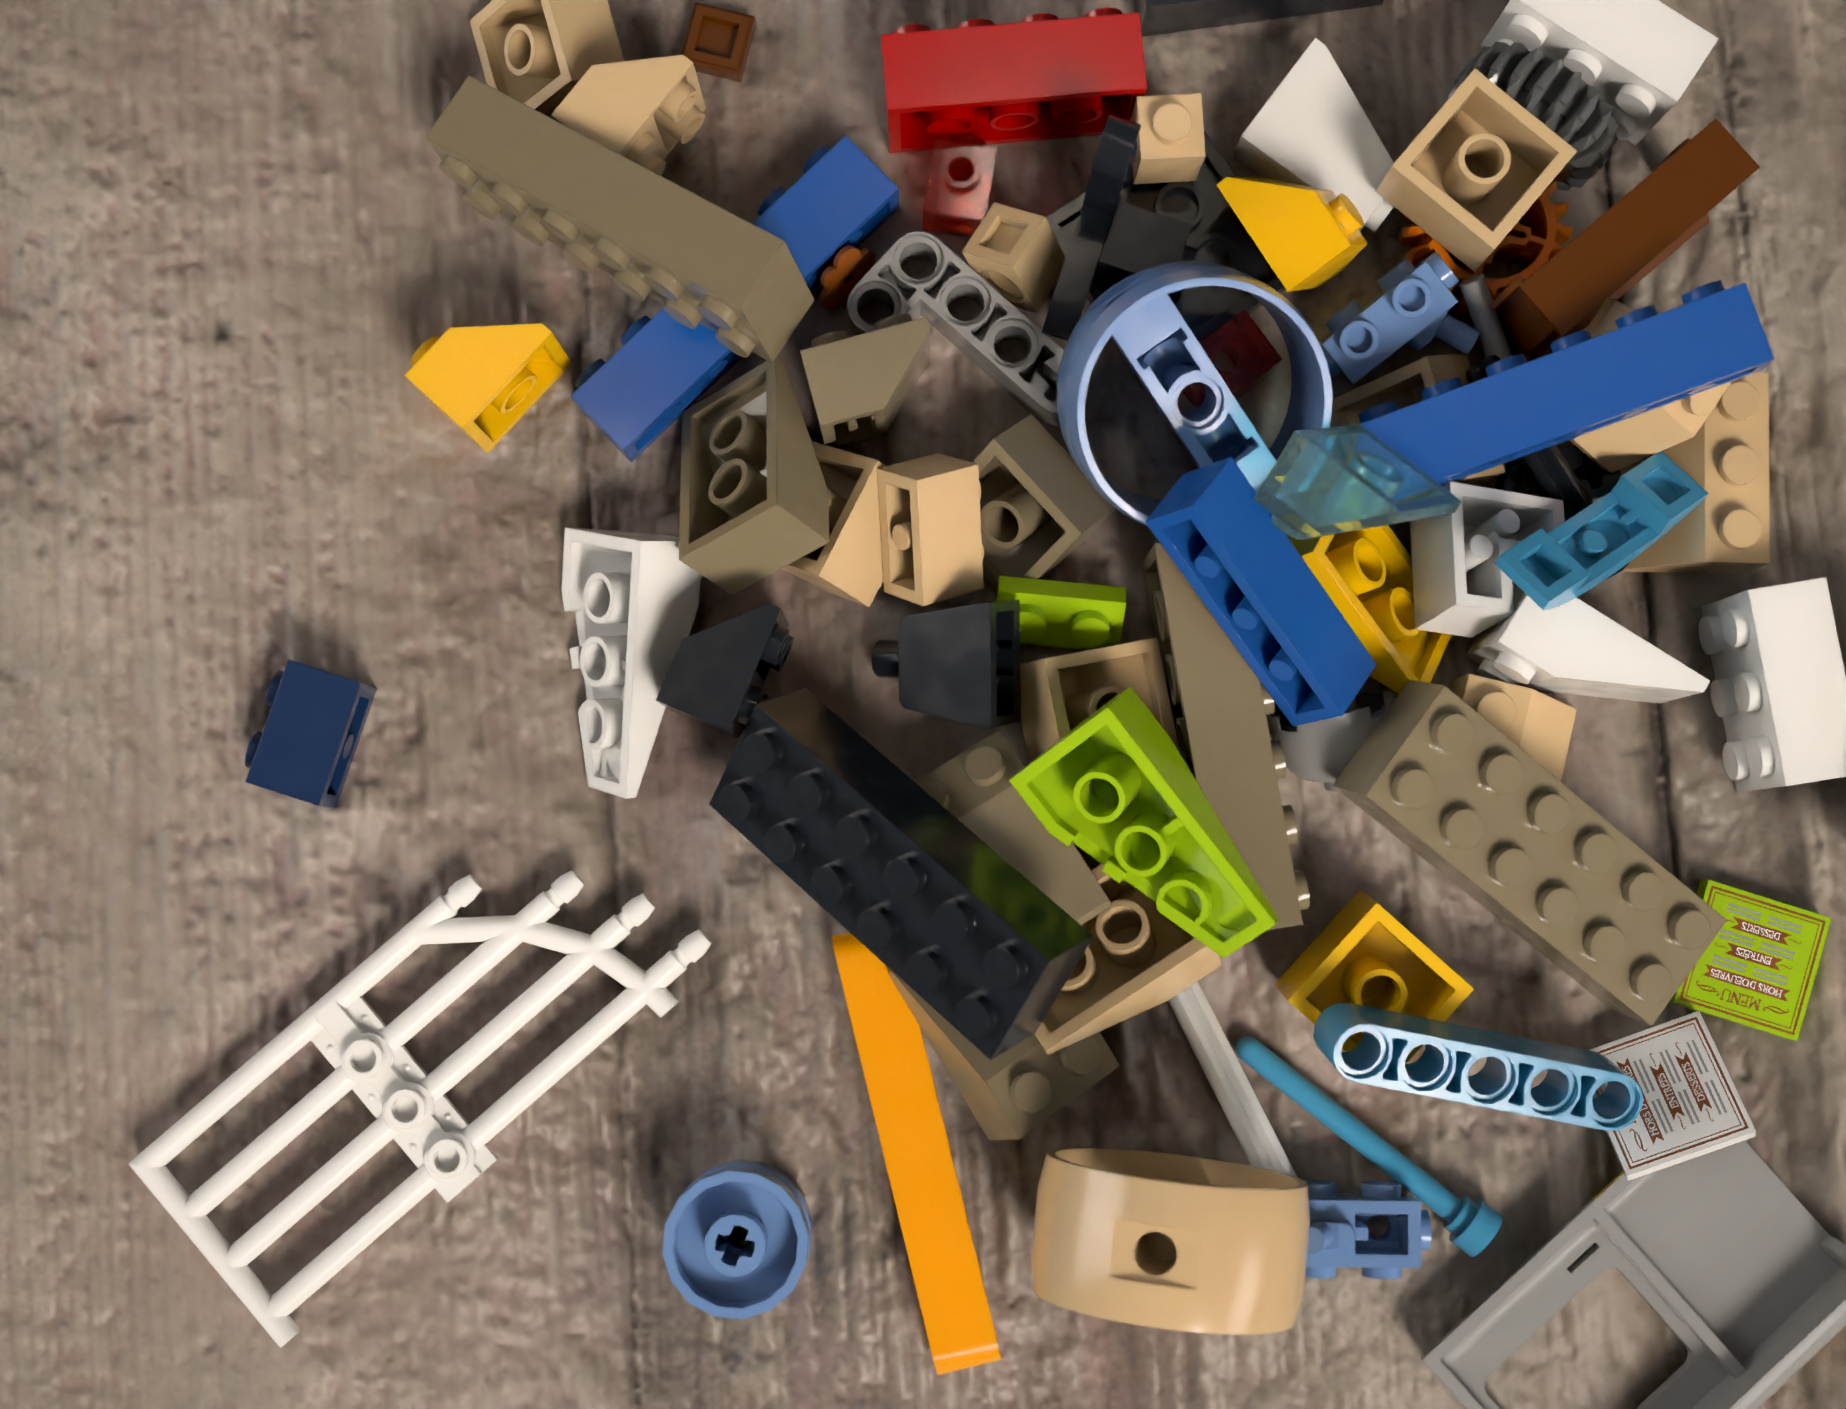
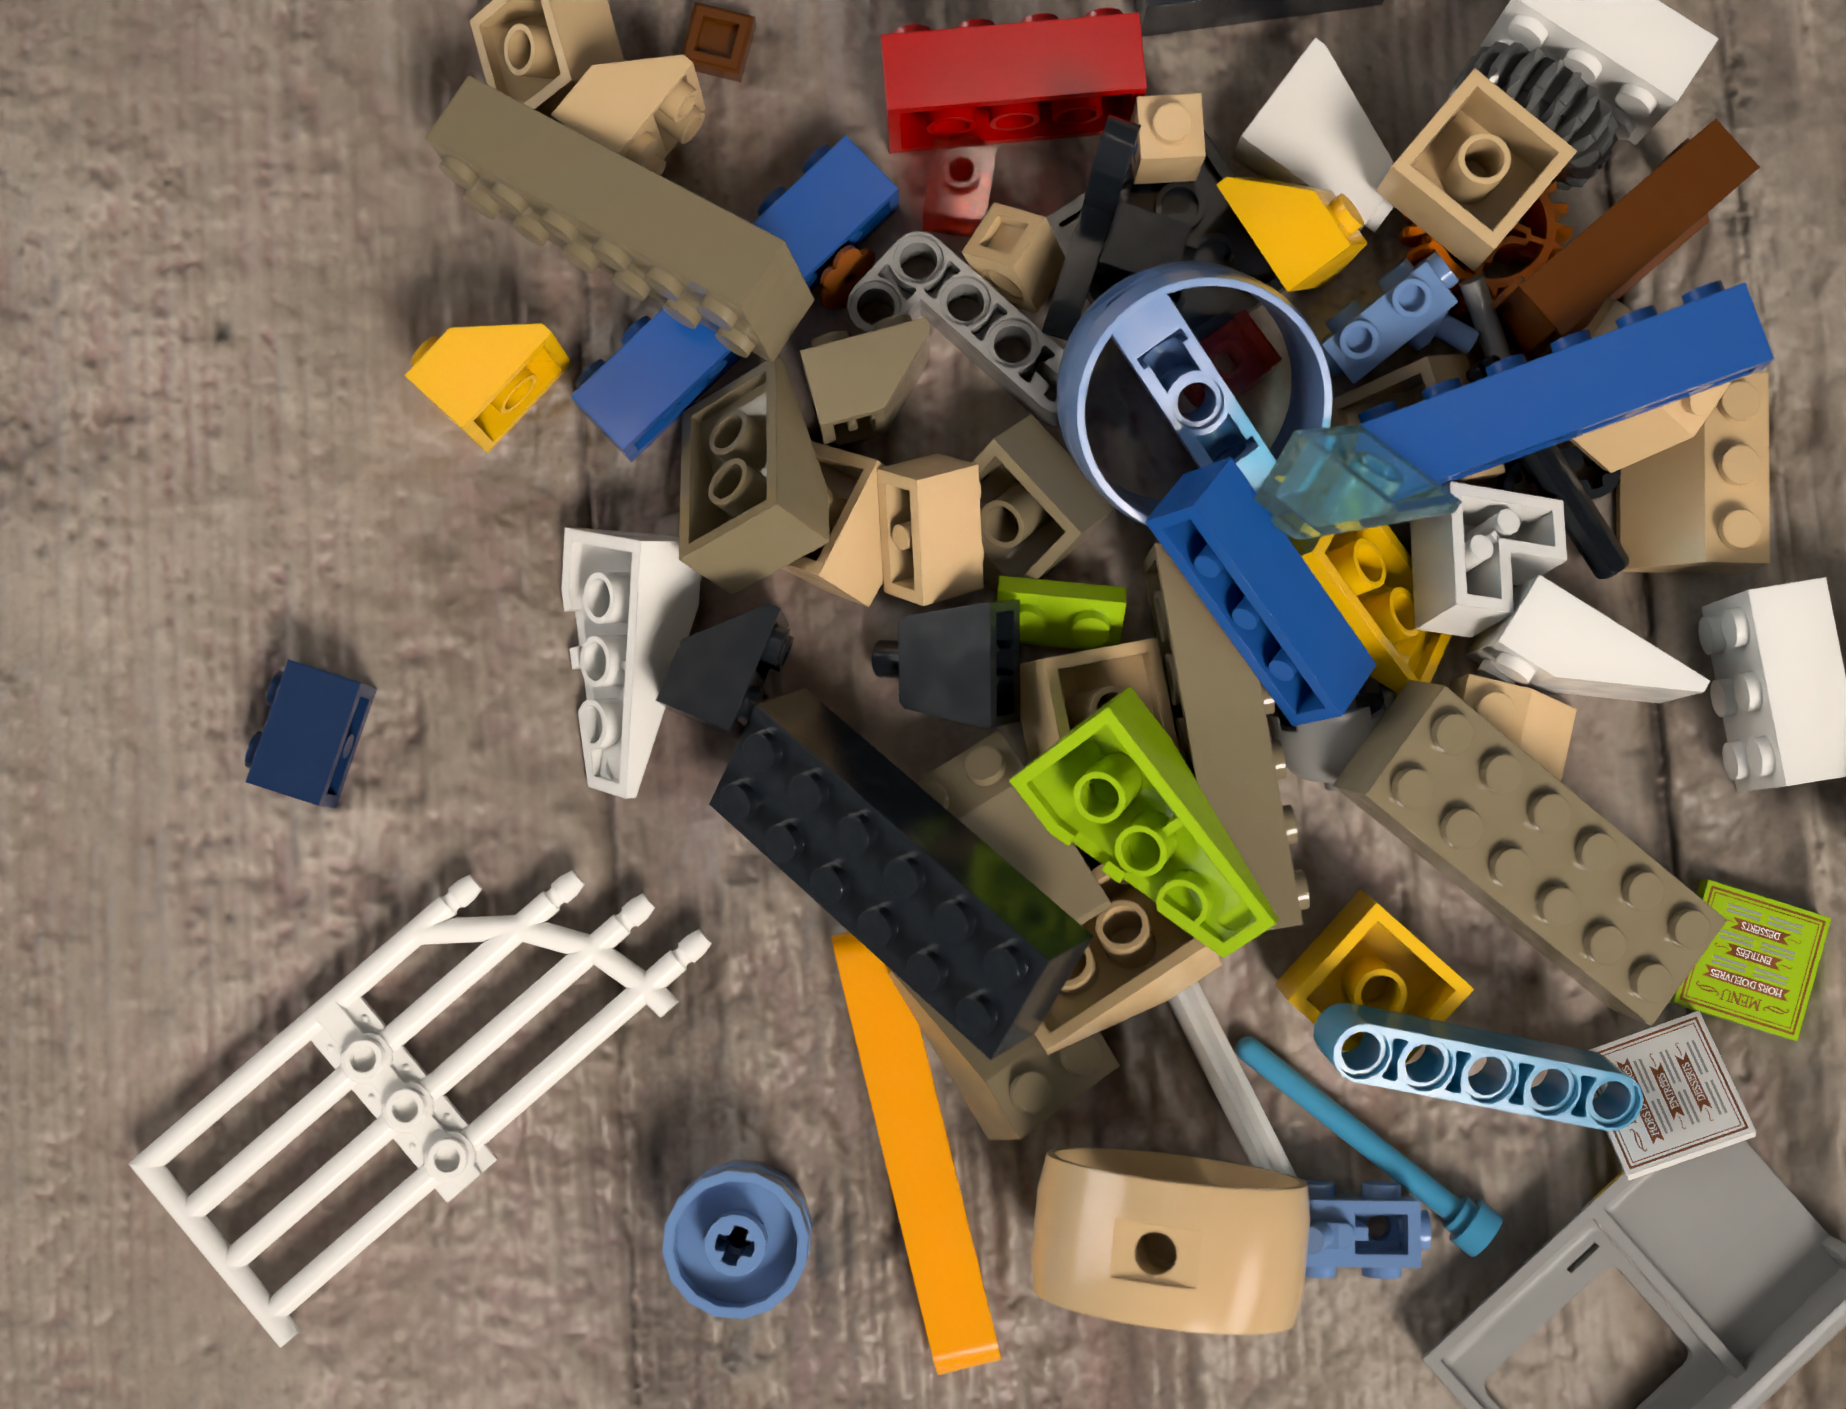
(1604, 535): dark azure slope -> none

